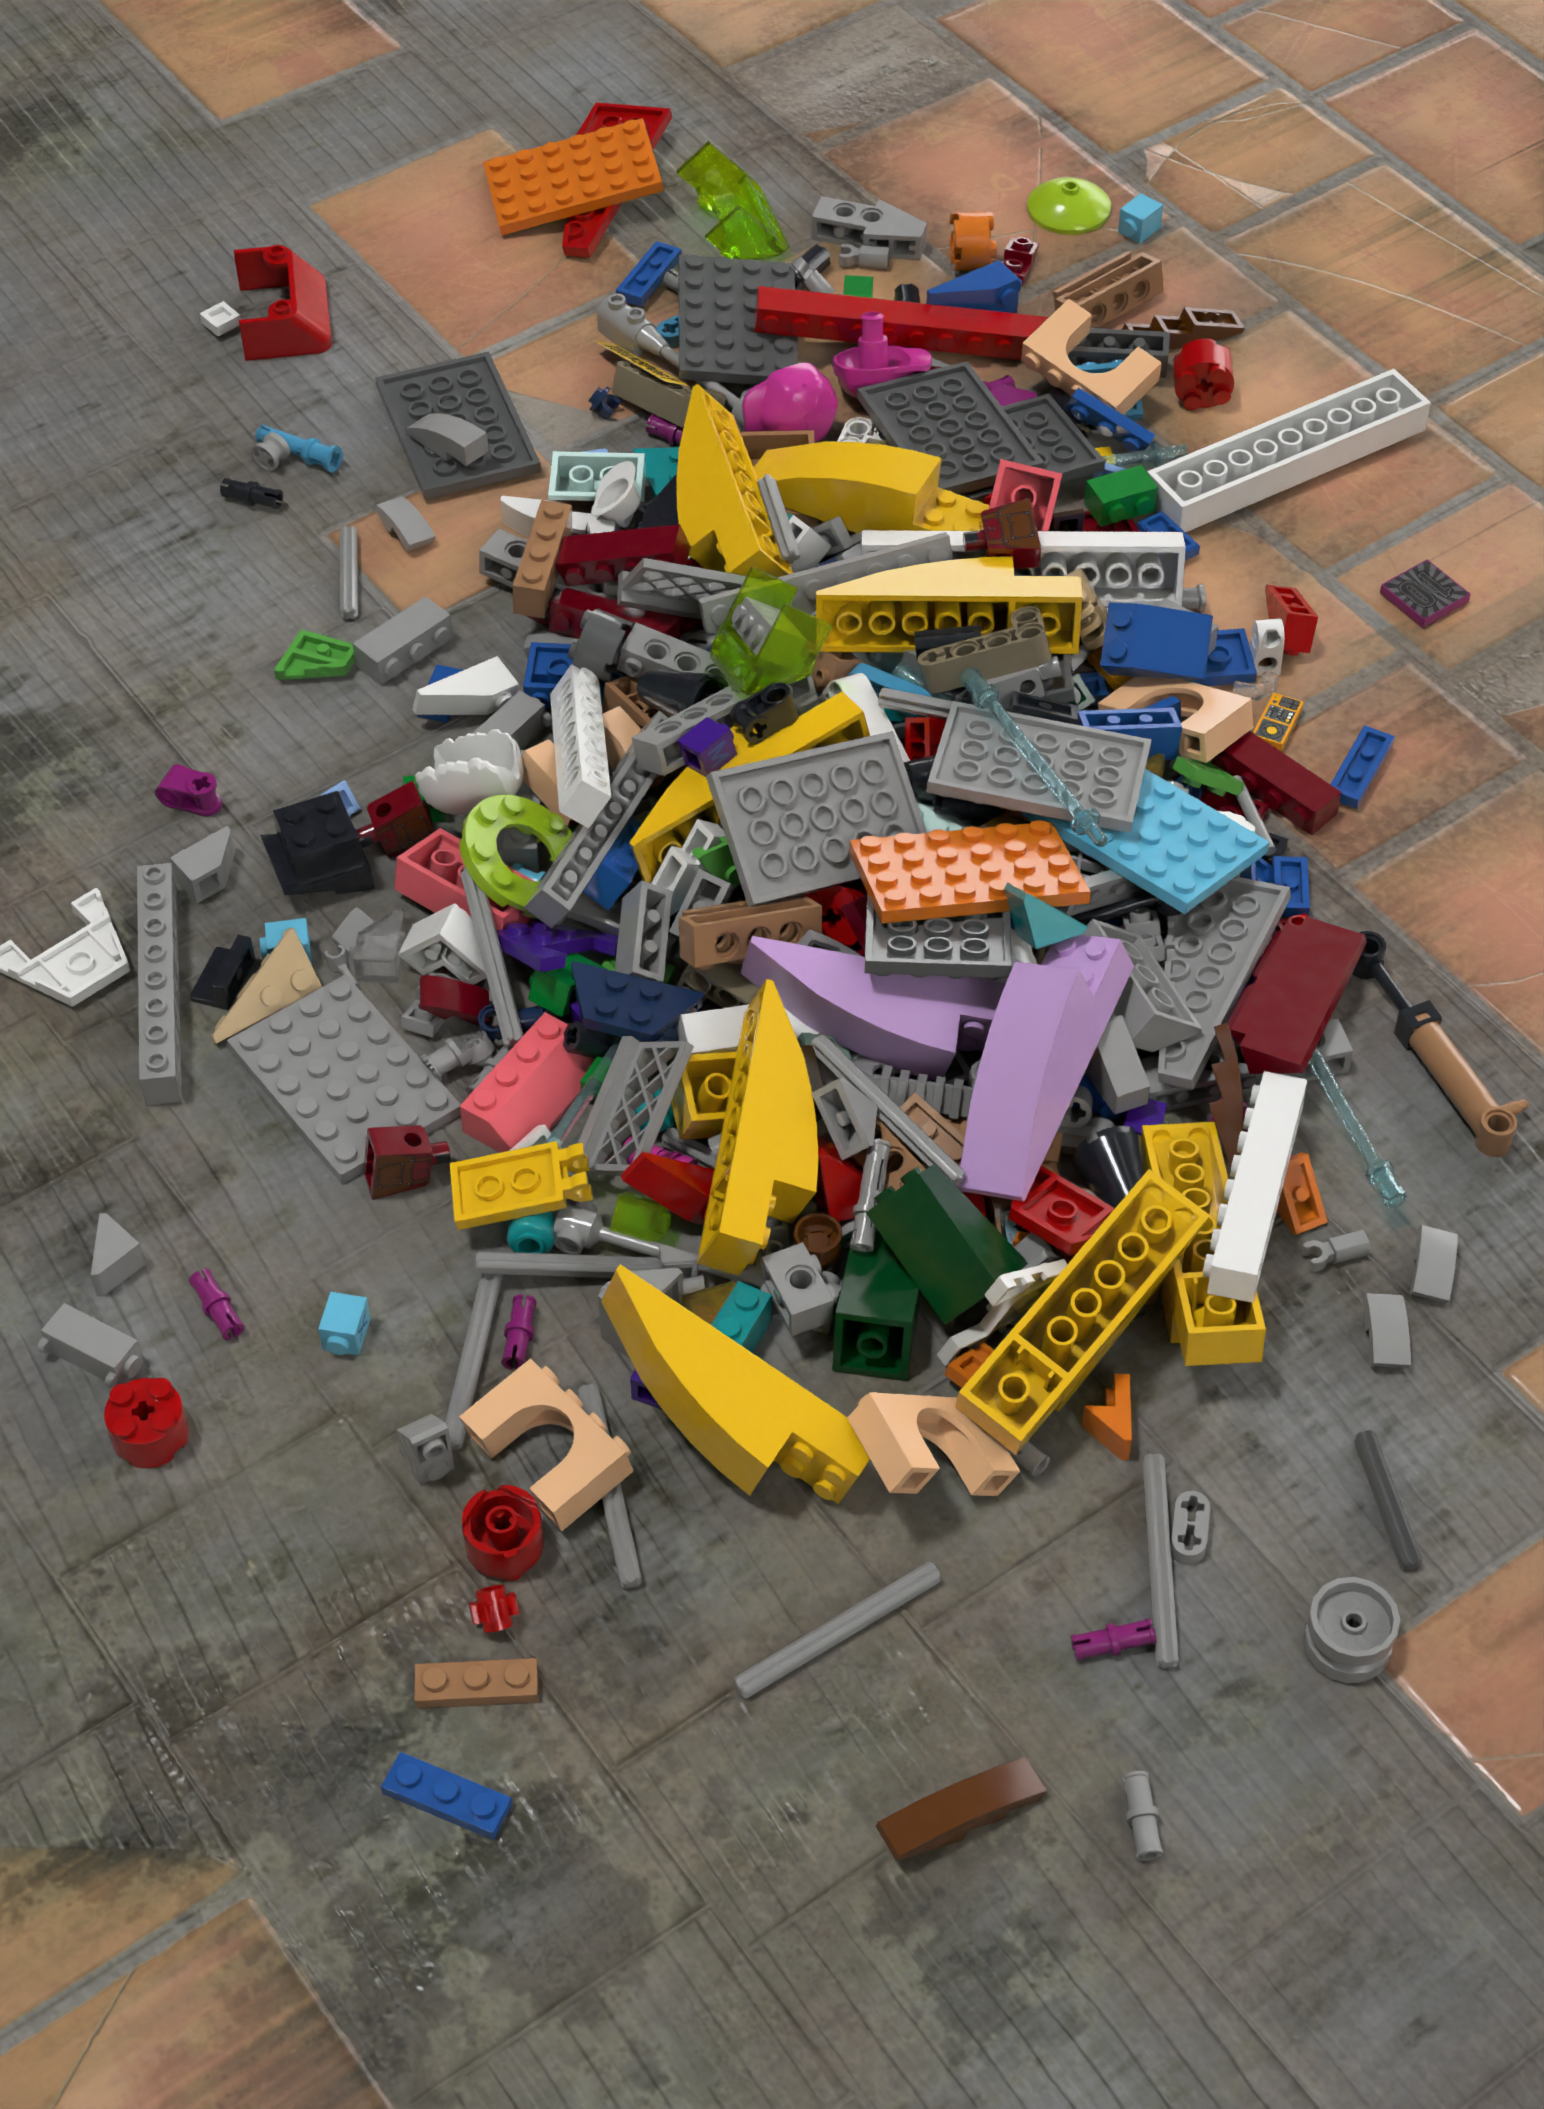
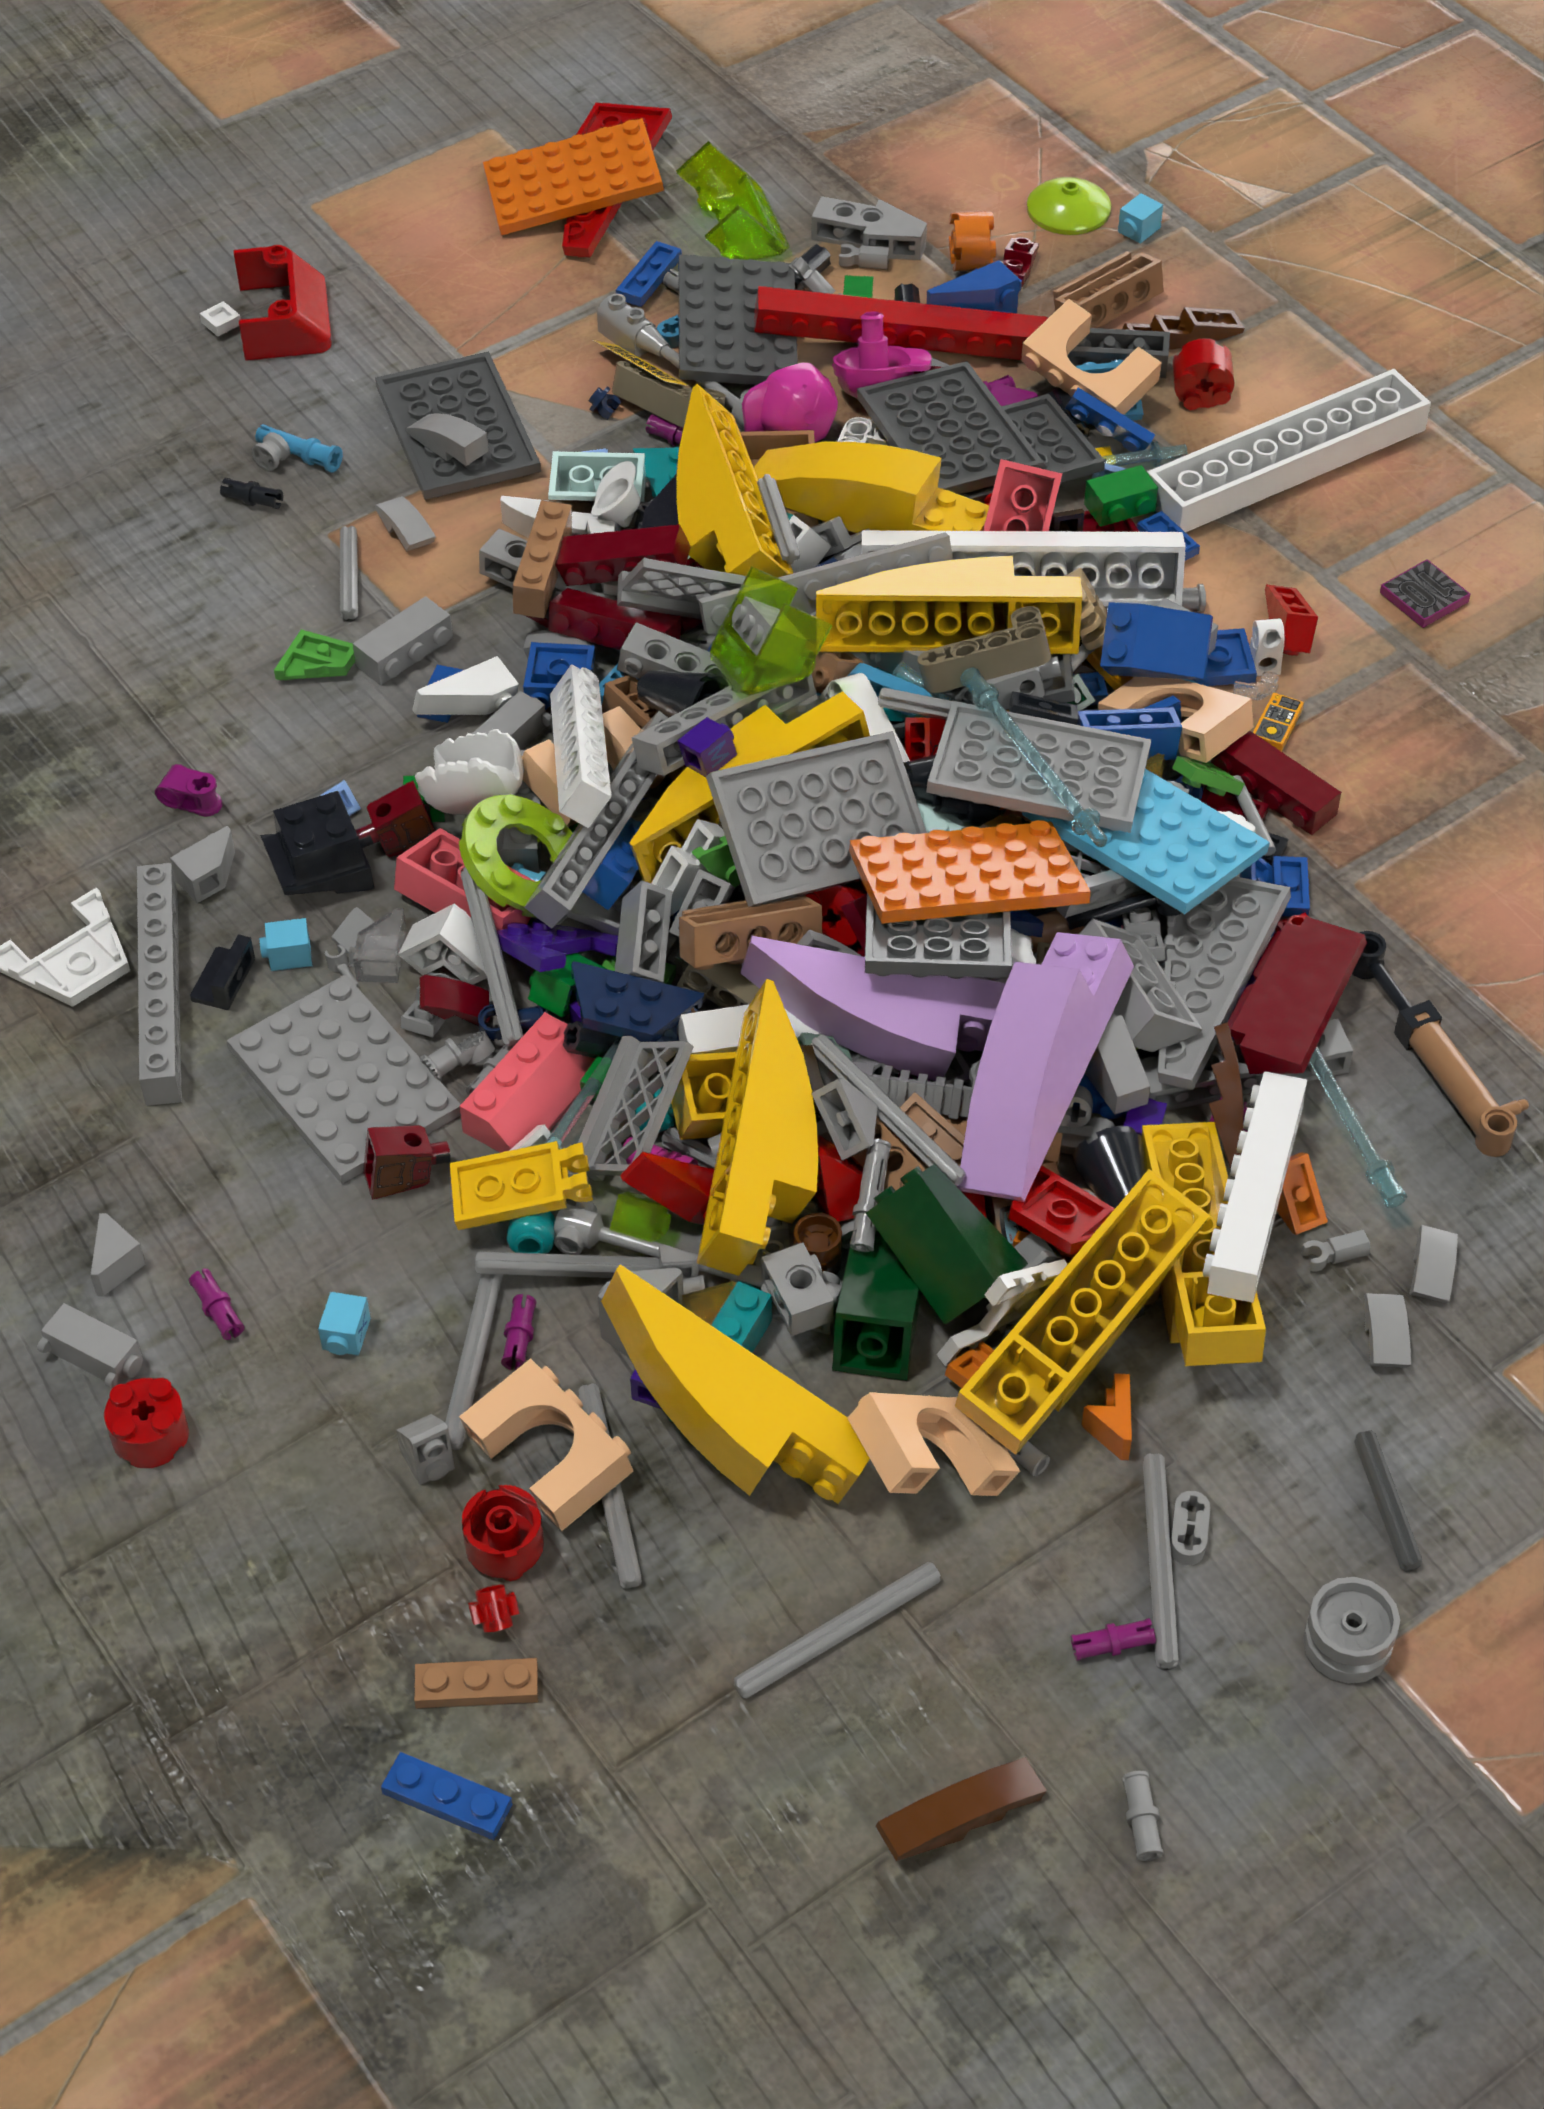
(280, 981): tan wing -> none
(600, 643): dark grey brick -> none
(767, 712): black piece -> none
(936, 638): black axle -> none
(1007, 532): torso -> none
(1038, 921): teal slope -> none
(1362, 765): blue plate -> none

